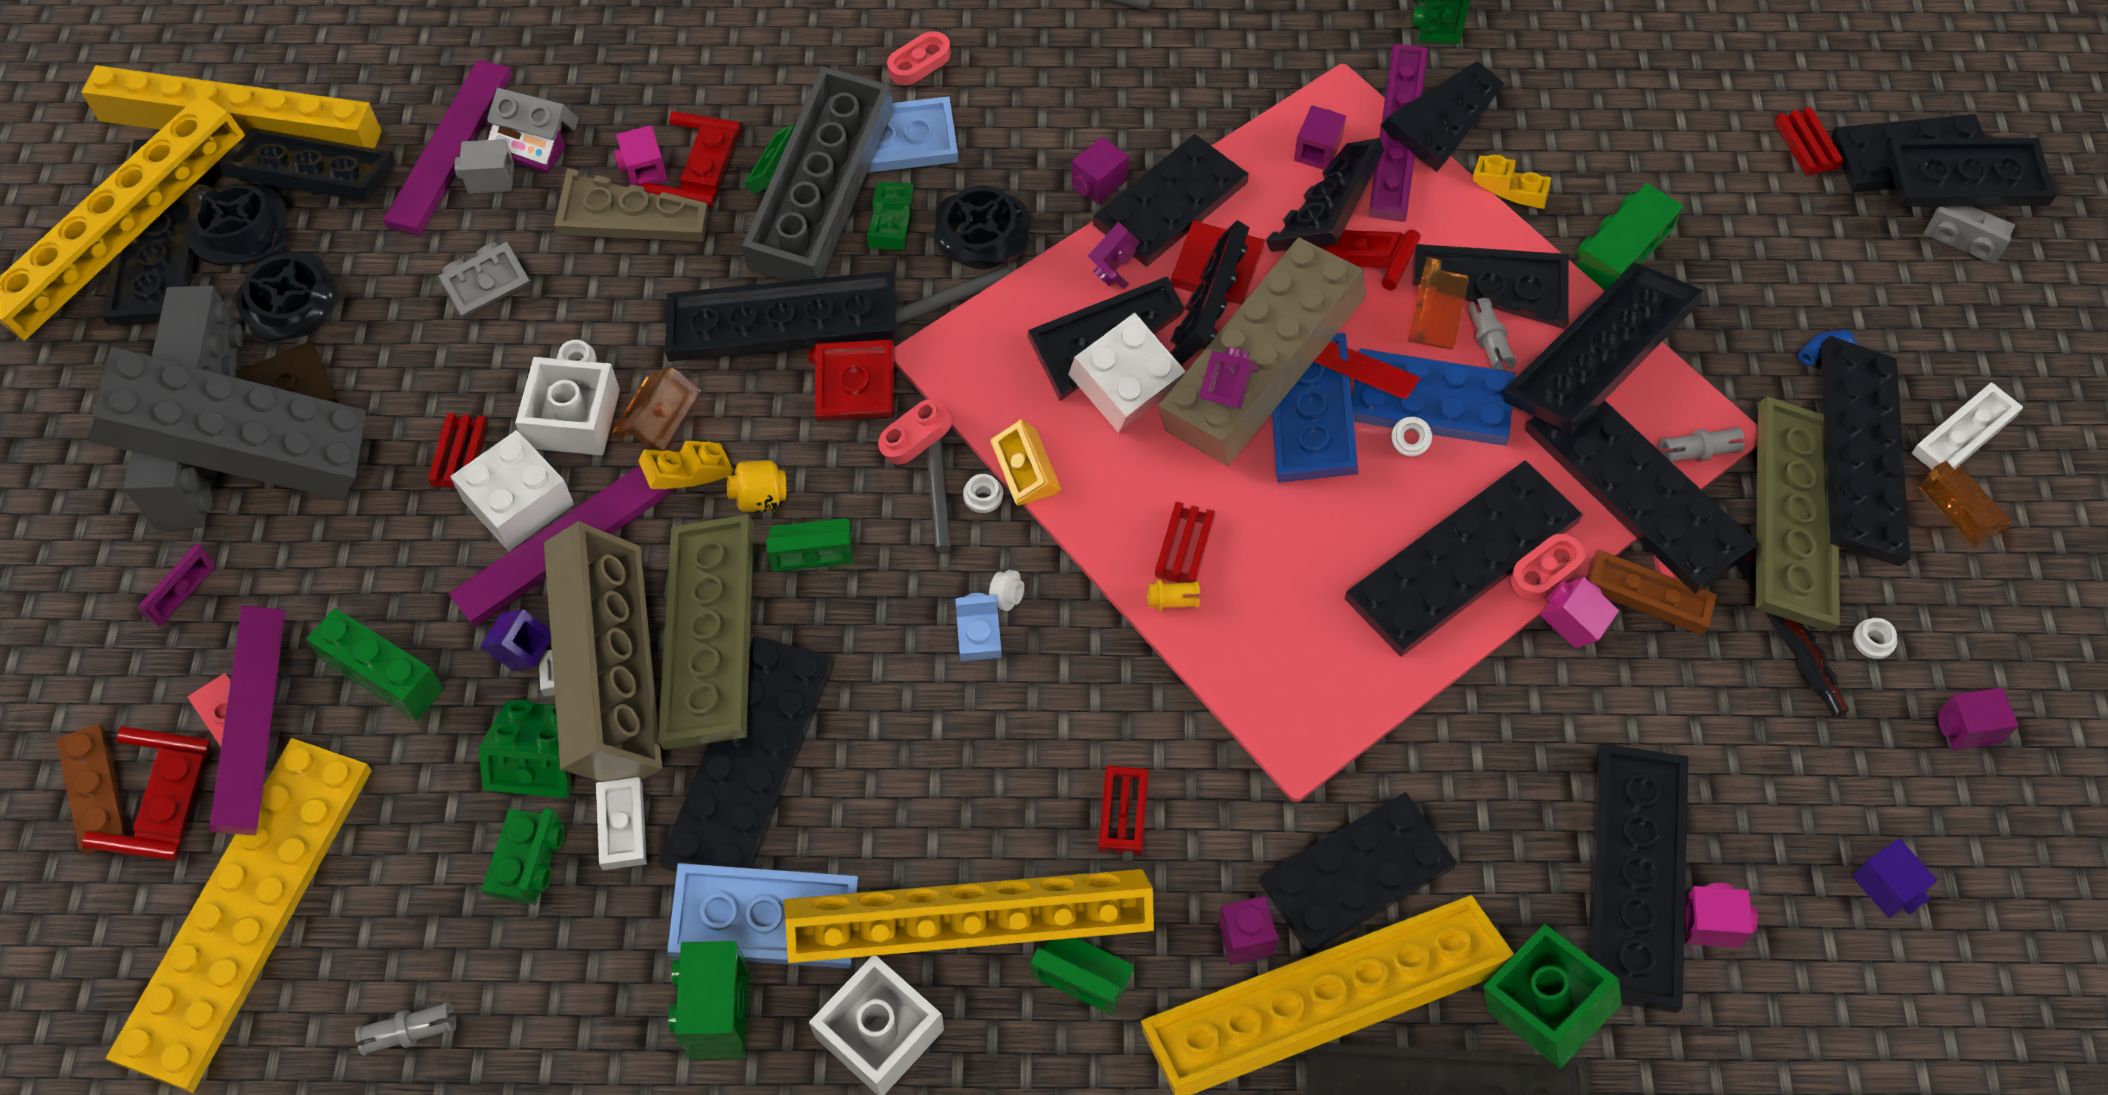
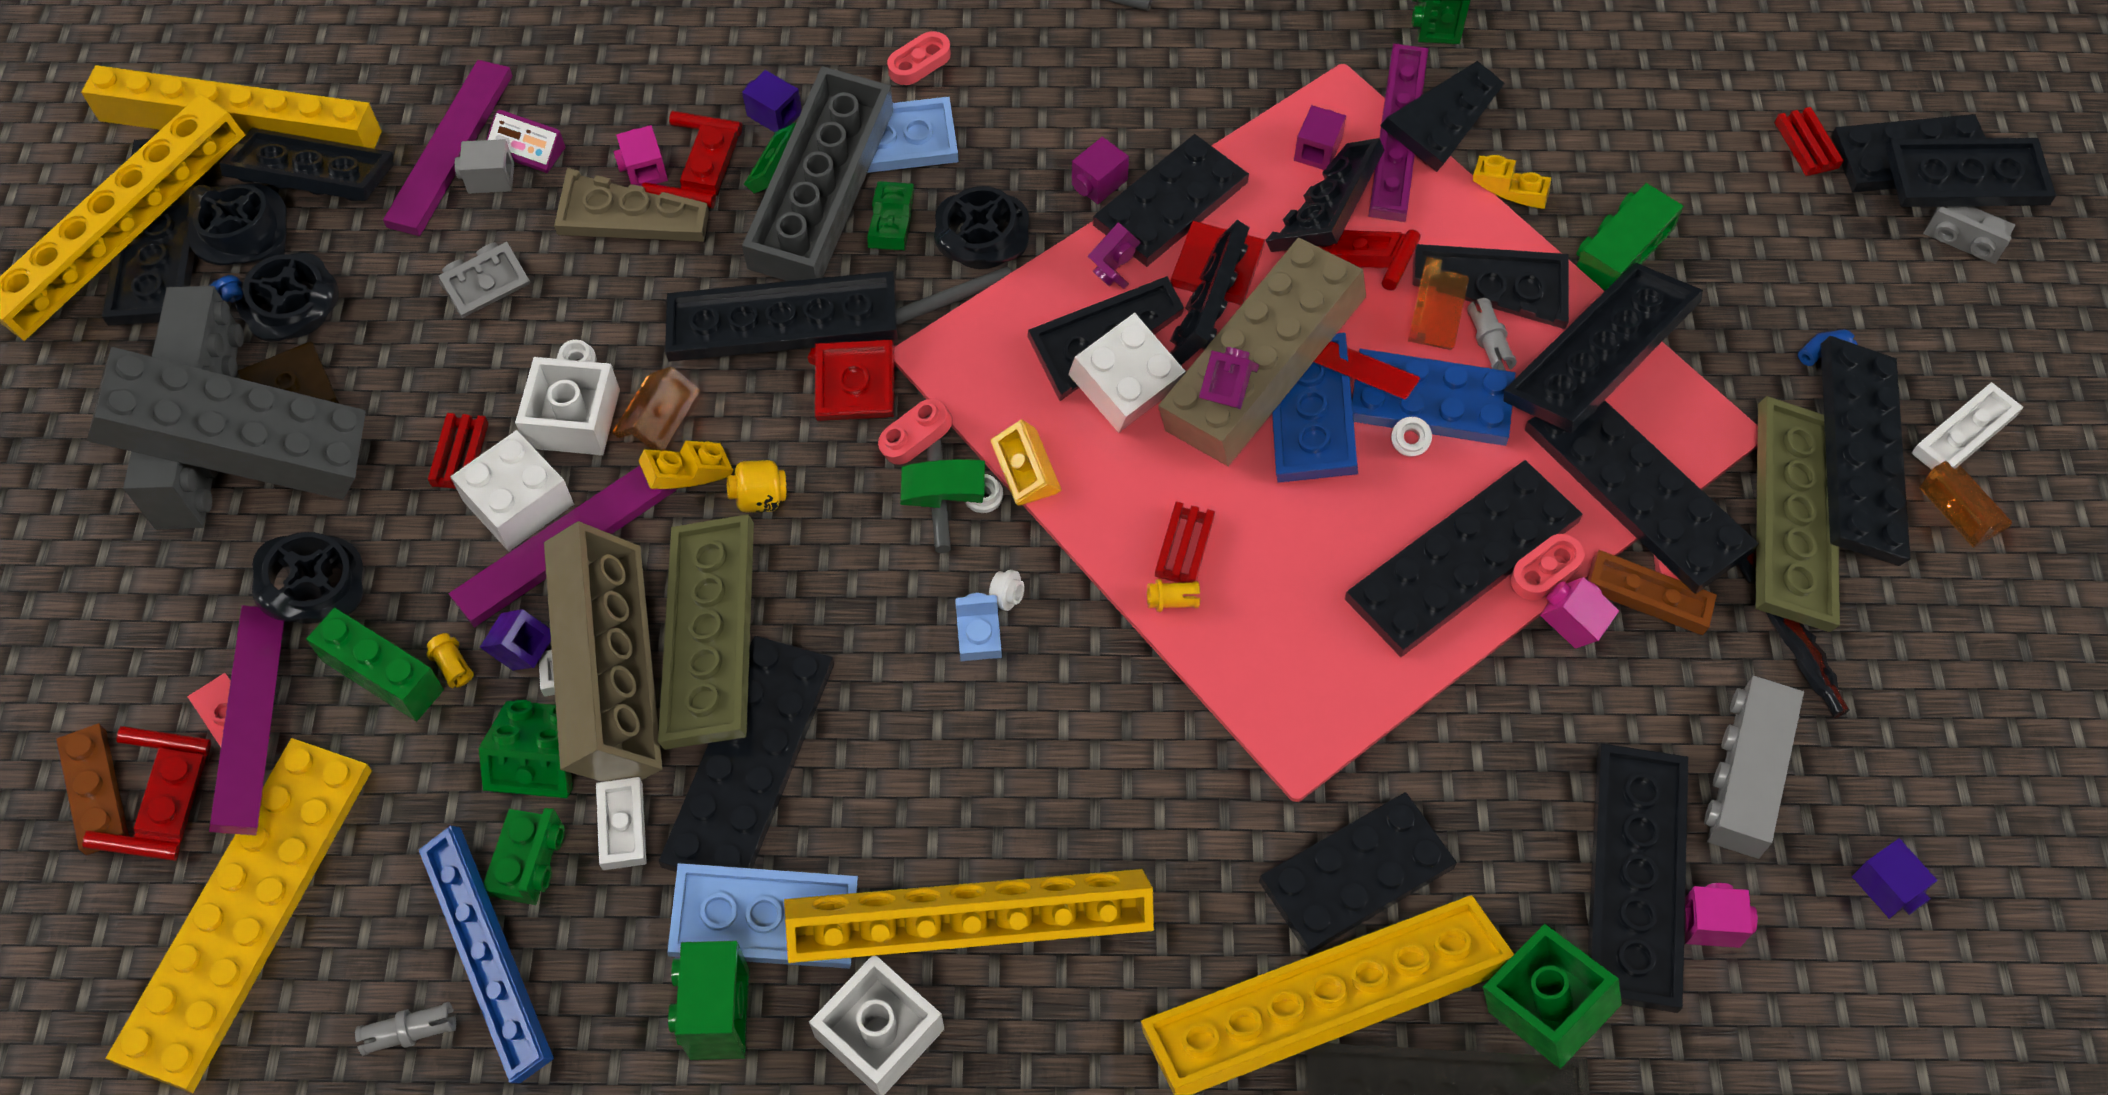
(176, 586): magenta slope -> none
(229, 288): none -> blue arm
(309, 565): none -> black piece
(445, 652): none -> yellow pin
(486, 955): none -> blue tile
(530, 114): light grey bracket -> none
(772, 101): none -> dark purple brick
(809, 545): green panel -> none
(933, 481): none -> green slope
(1082, 972): green panel -> none
(1121, 843): red tile -> none
(1247, 930): magenta brick -> none
(1702, 444): light grey pin -> none
(1754, 767): none -> light grey brick
(1880, 630): white plate -> none
(1977, 719): magenta brick -> none

